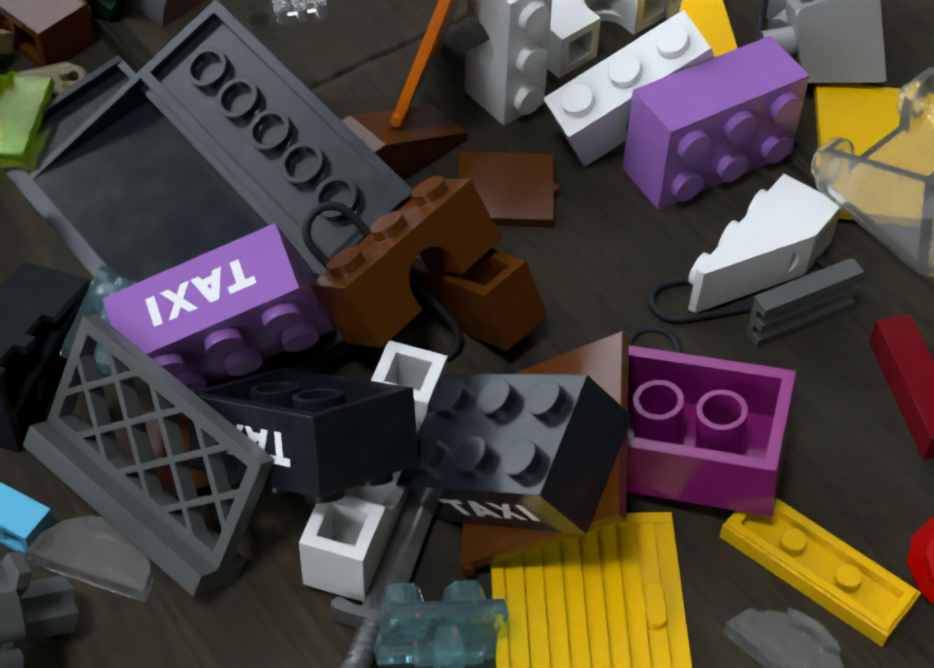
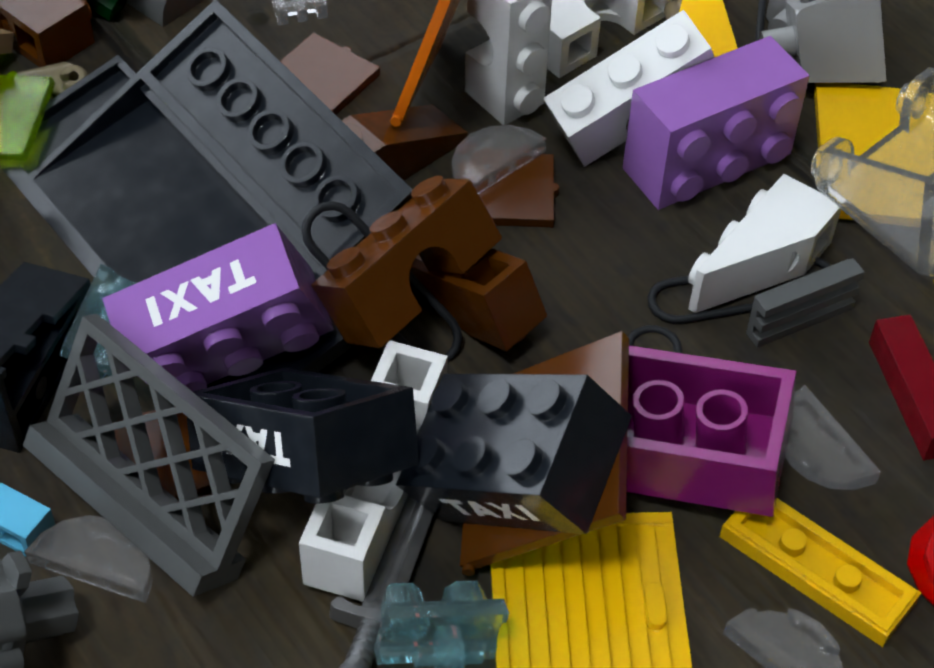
(330, 71): none -> piece
(495, 154): none -> clear tile
(824, 449): none -> clear tile

